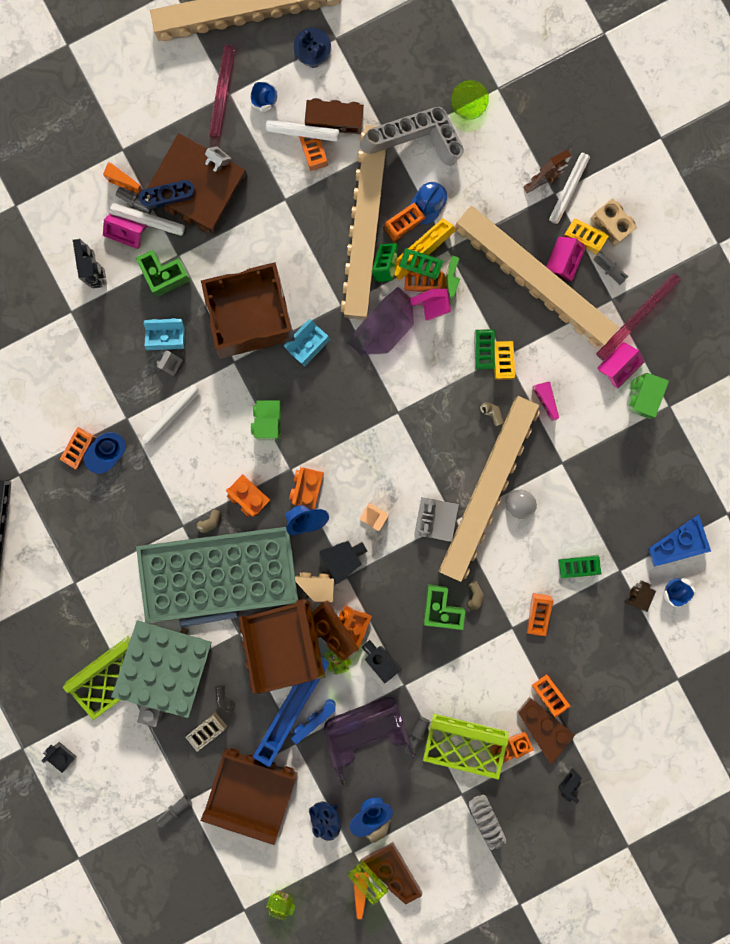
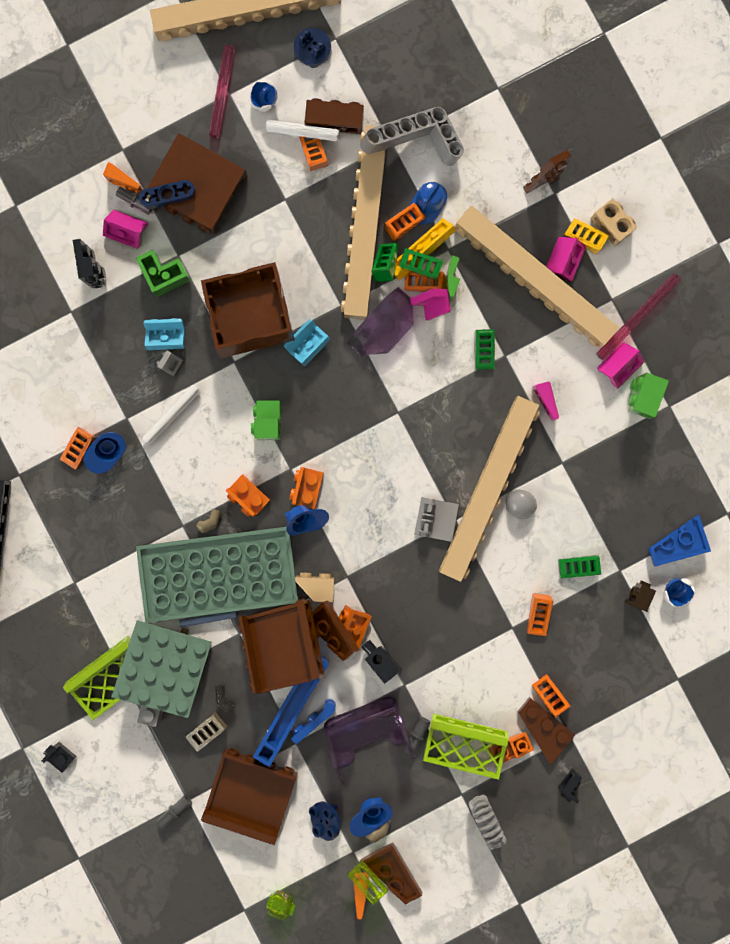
(147, 219): white axle -> none
(218, 157): light grey tile -> none
(336, 664): clear neon green head -> none
(343, 559): black torso -> none
(374, 516): light nougat panel -> none
(436, 611): bright green brick -> none
(469, 99): clear neon green tile -> none
(477, 598): dark tan arm -> none
(493, 411): dark tan arm -> none
(511, 374): yellow slope -> none
(569, 188): white axle -> none
(610, 268): dark grey axle -> none

